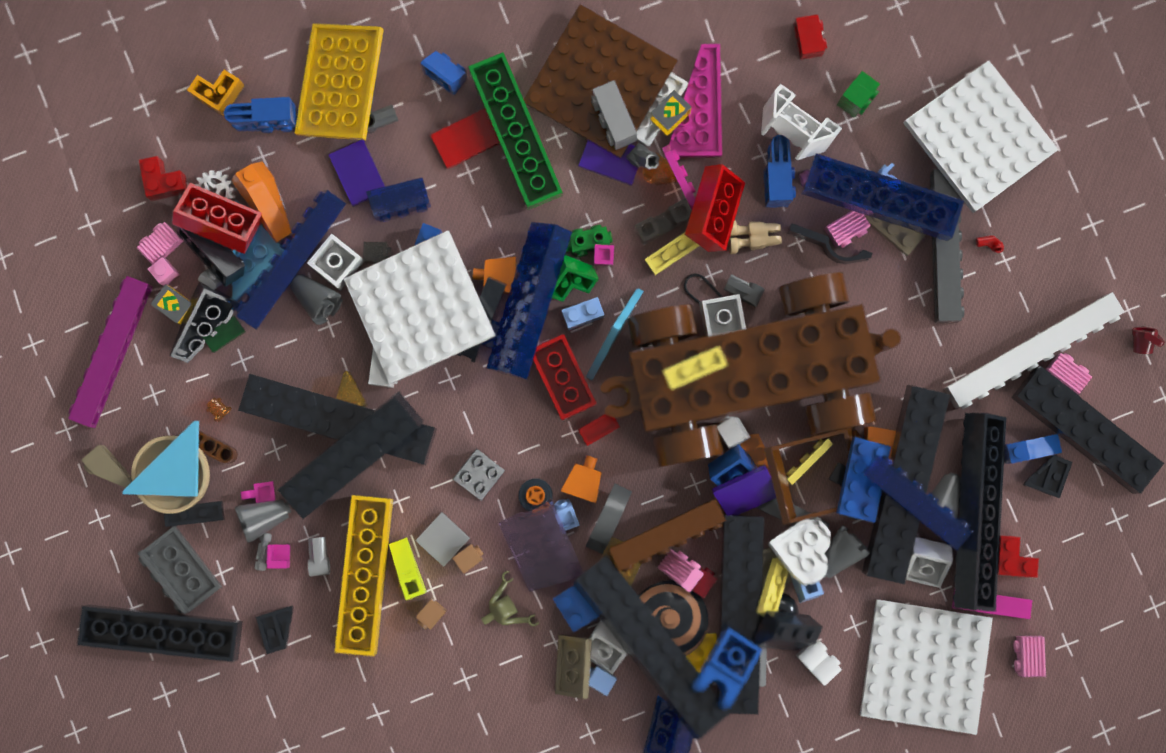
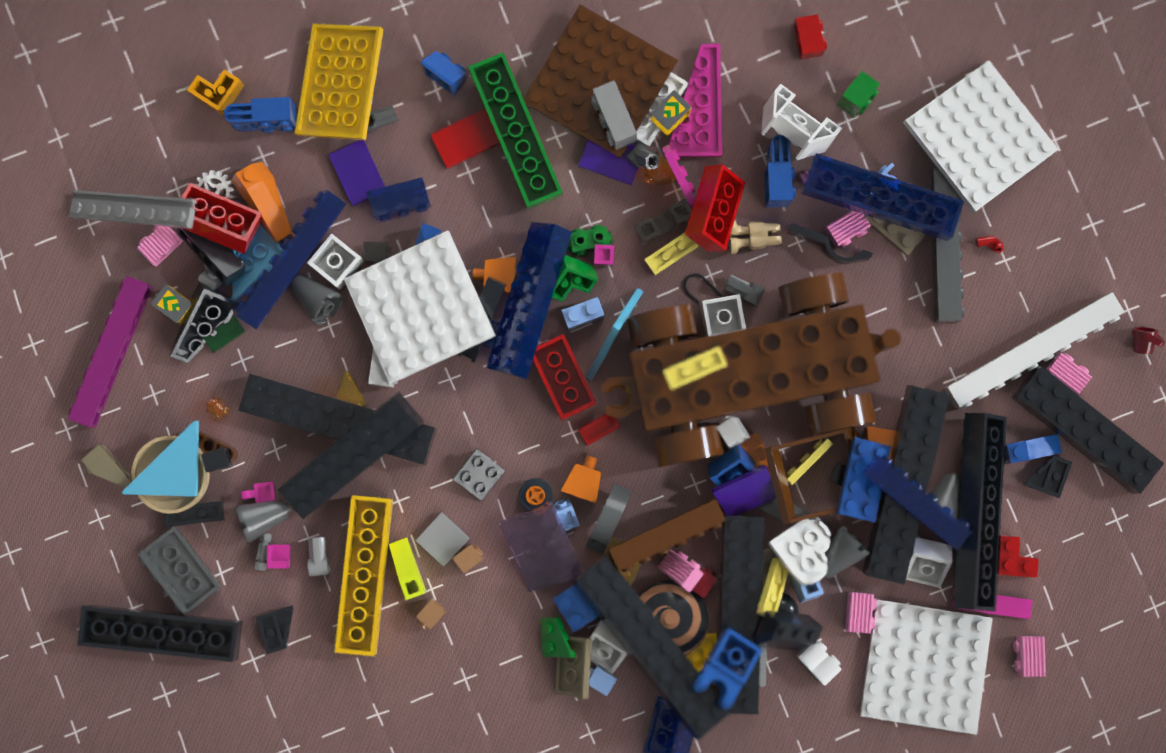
(133, 209): none -> light grey plate
(159, 183): red brick -> none
(163, 271): bright pink brick -> none
(217, 460): none -> black panel
(504, 608): olive piece -> none
(554, 638): none -> green wing
(859, 612): none -> bright pink brick

